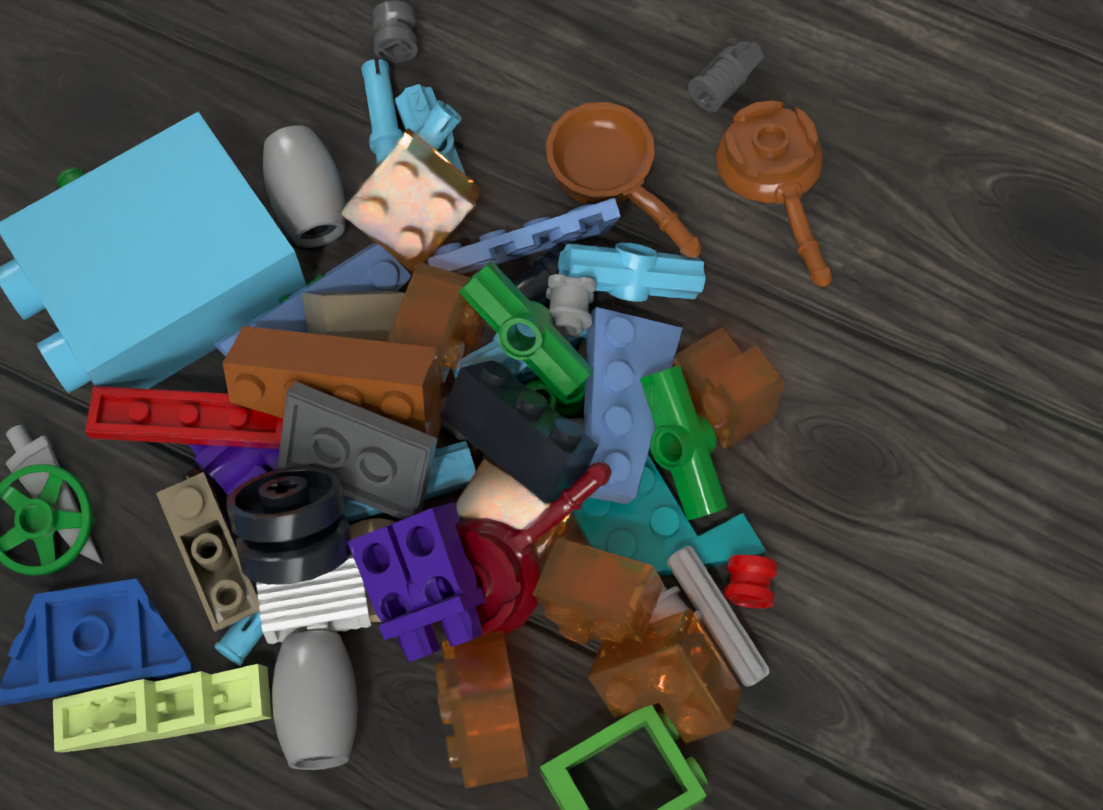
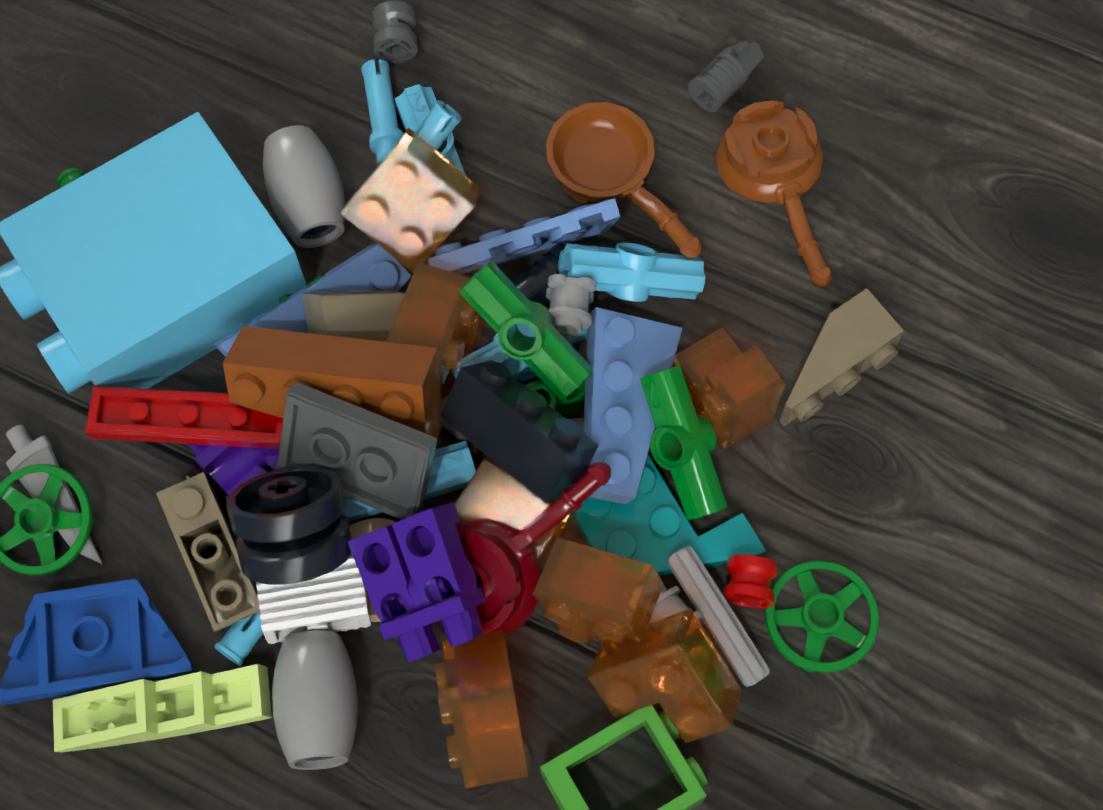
(822, 617): none -> green wheel
(849, 343): none -> dark tan slope

